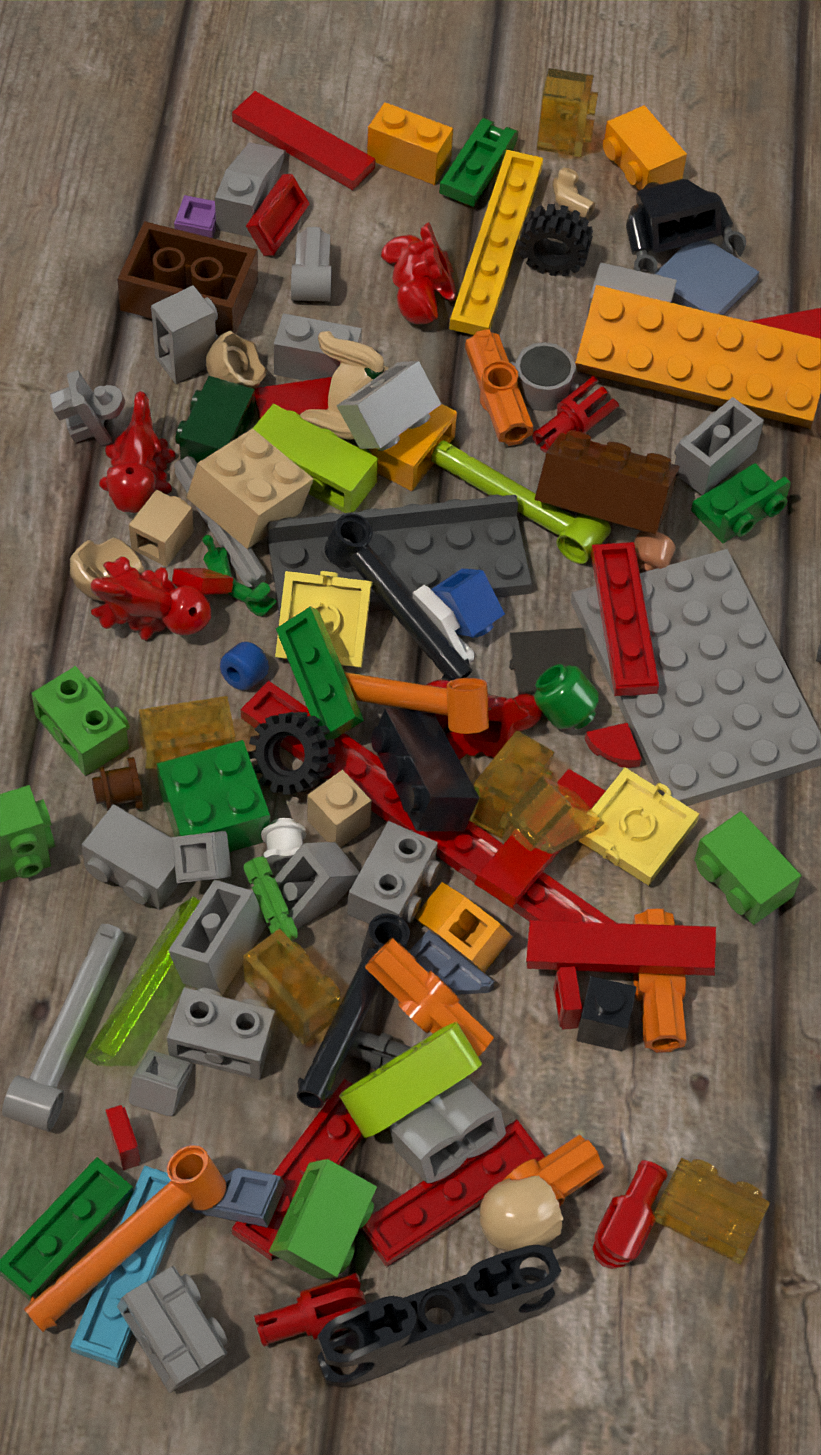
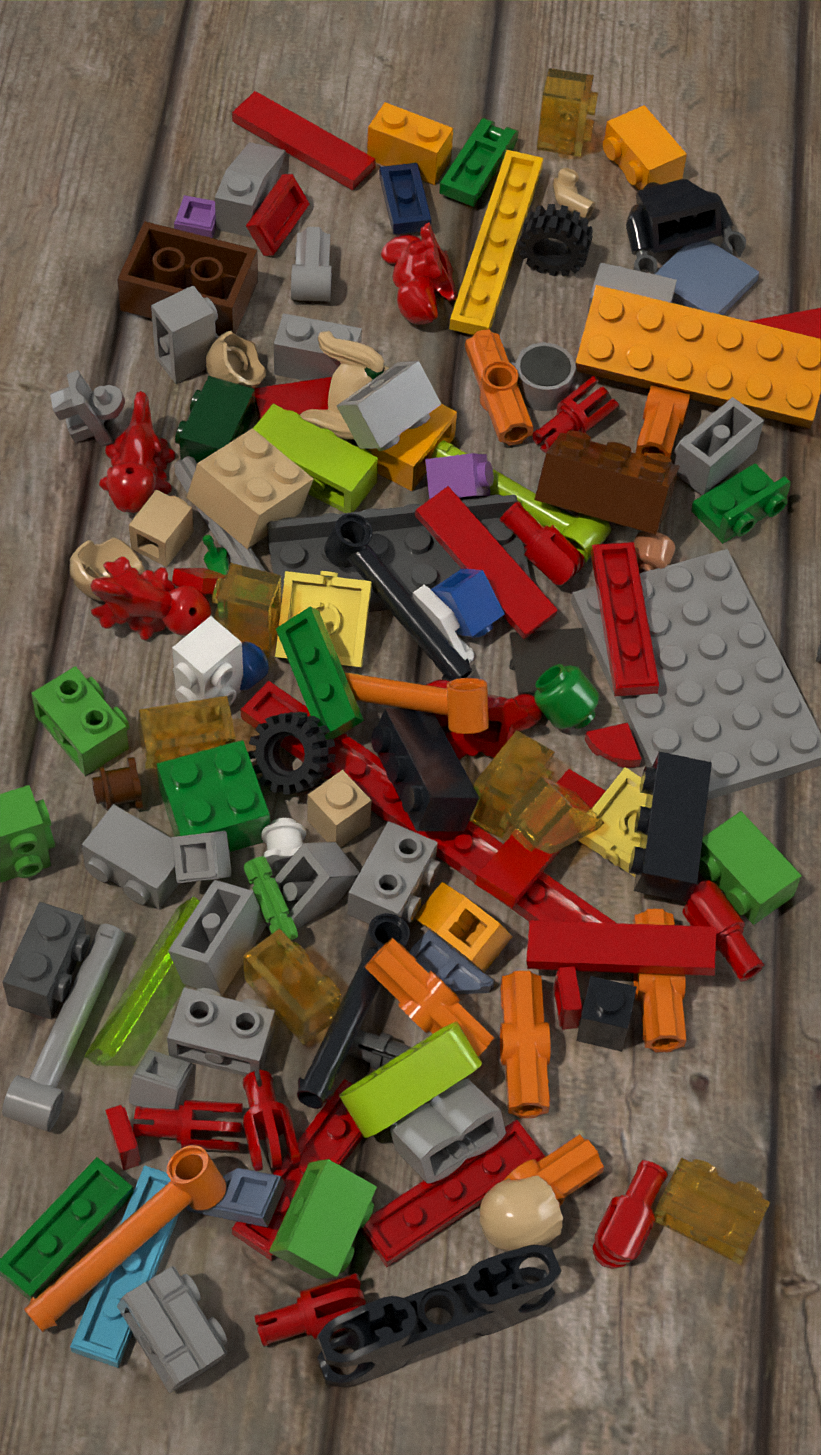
(45, 960): none -> dark grey brick
(181, 1124): none -> red arm
(208, 663): none -> white brick
(249, 605): none -> clear yellow brick
(267, 1121): none -> red arm
(404, 198): none -> dark blue plate
(465, 474): none -> medium lavender brick
(475, 548): none -> red tile
(525, 1044): none -> orange piece
(544, 545): none -> red arm
(662, 418): none -> orange piece
(670, 826): none -> black brick
(711, 908): none -> red arm

